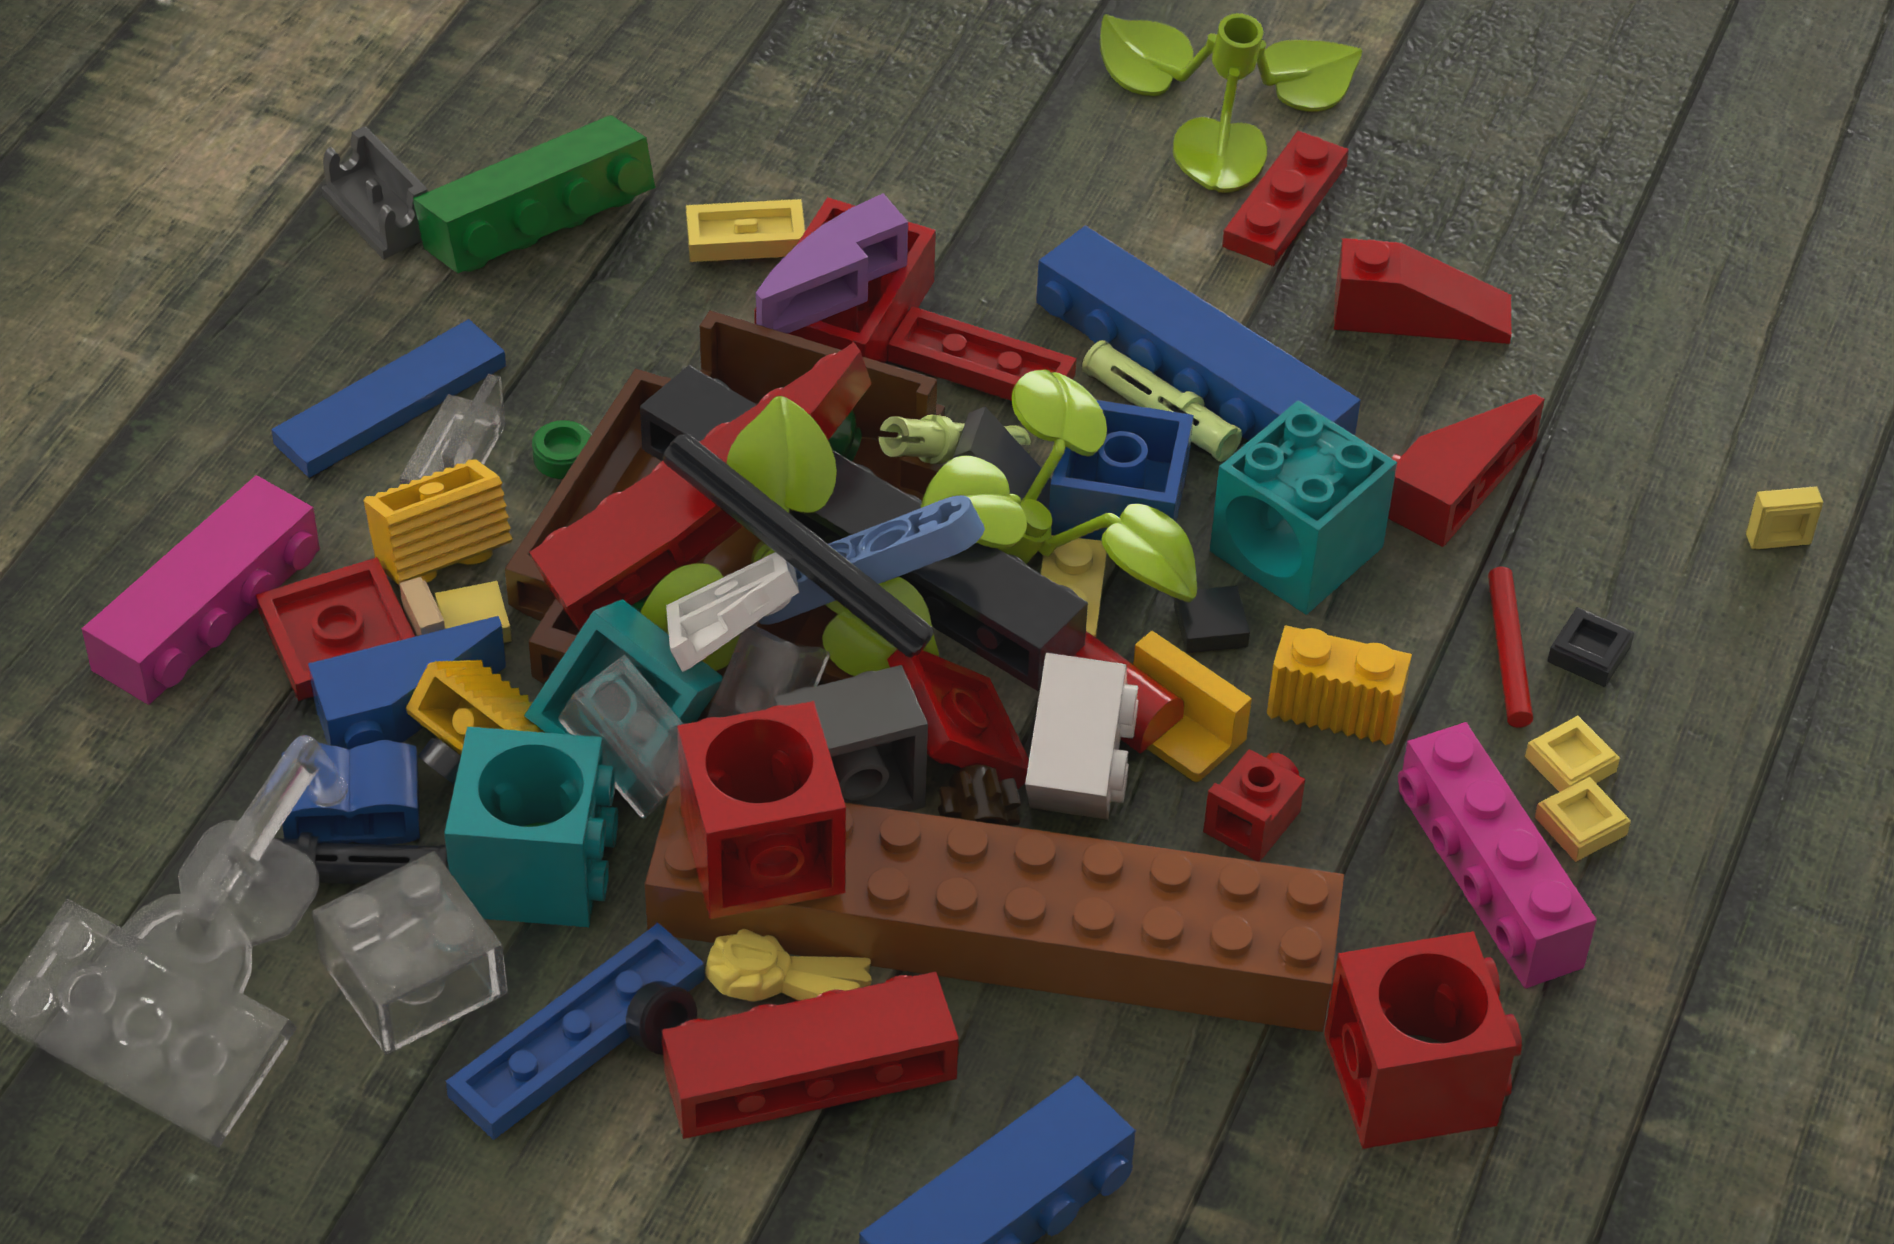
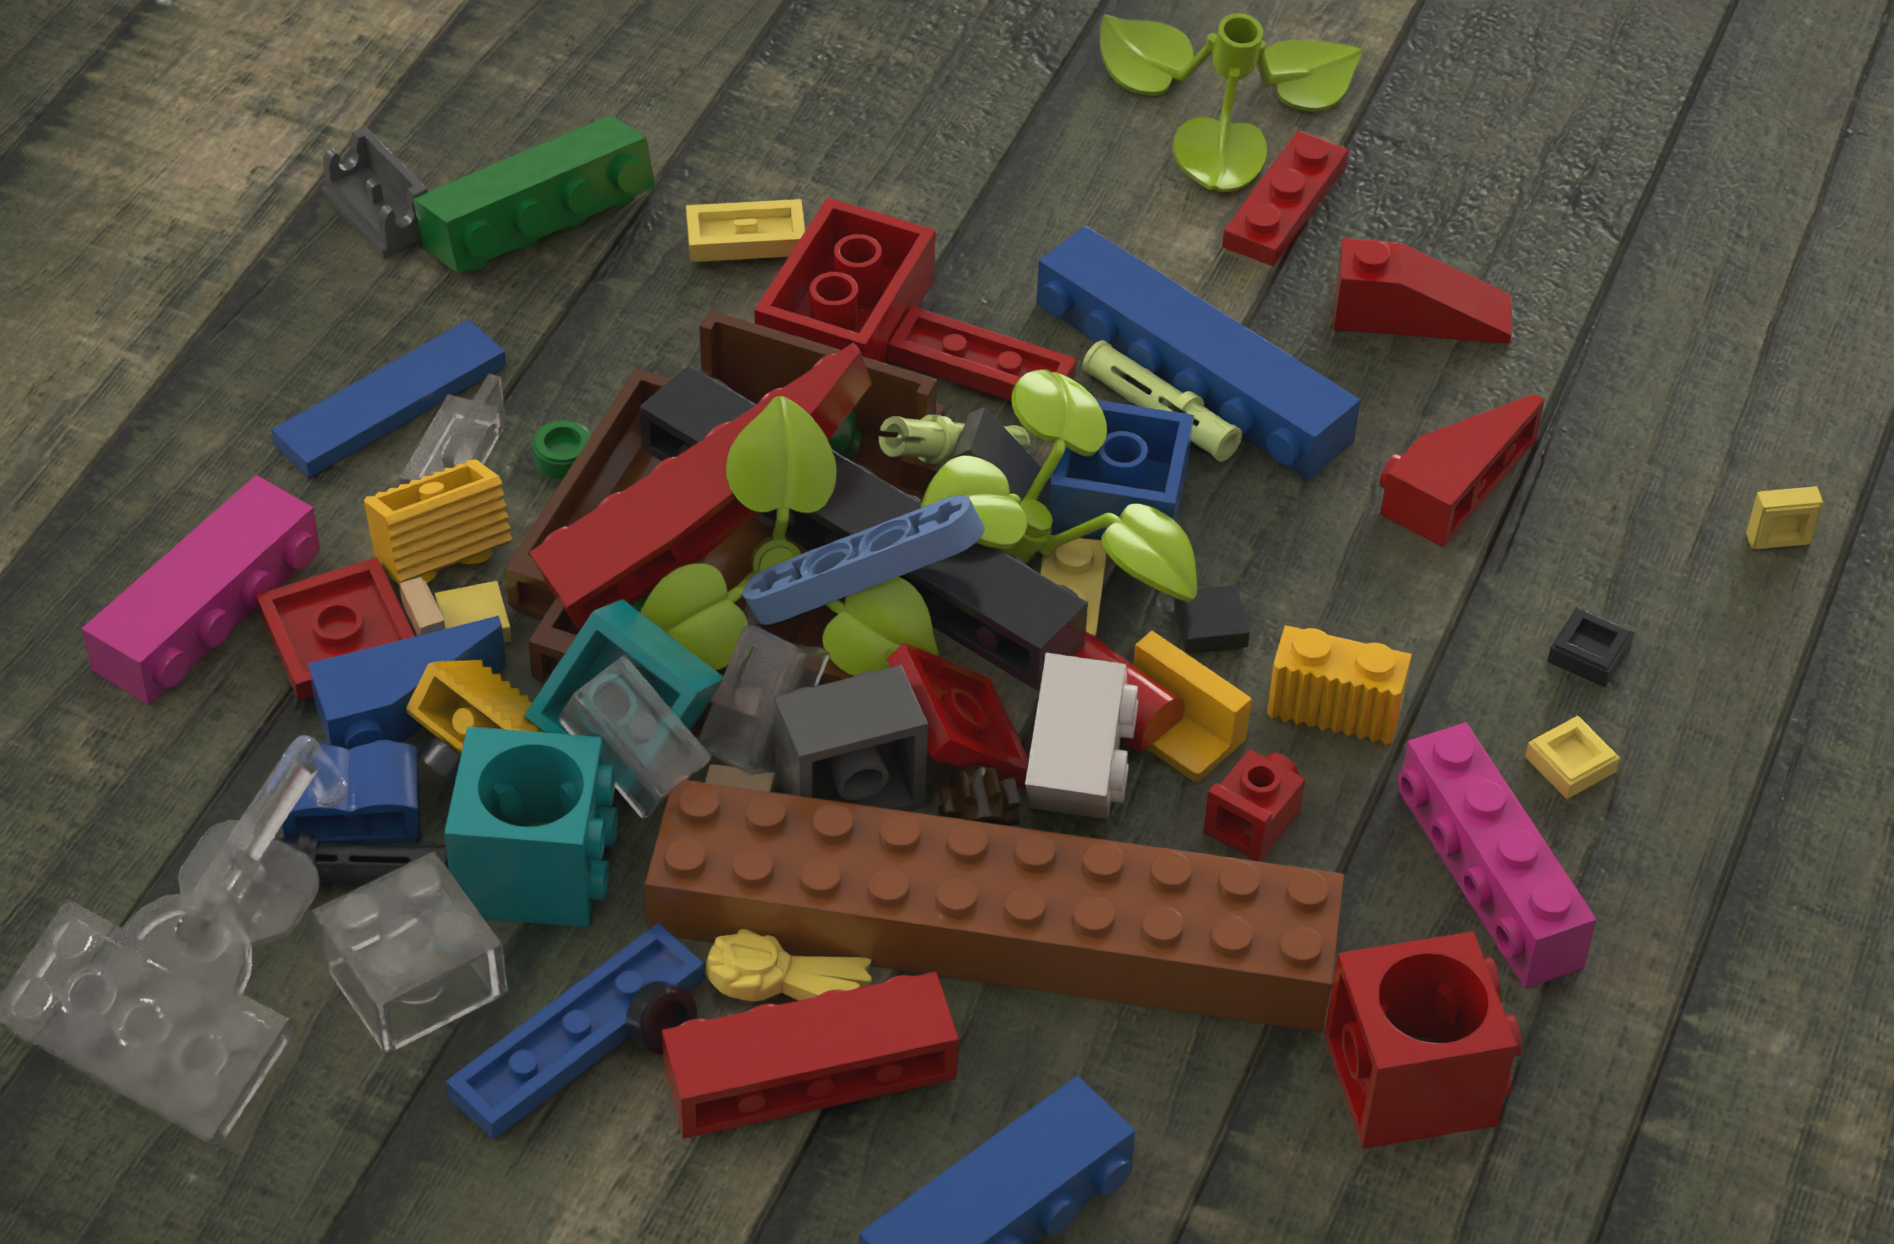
(728, 607): white wing -> none
(762, 809): red brick -> none
(798, 545): black axle -> none
(833, 266): medium lavender slope -> none
(1302, 506): teal brick -> none
(1510, 647): red bar -> none
(1582, 819): light yellow tile -> none

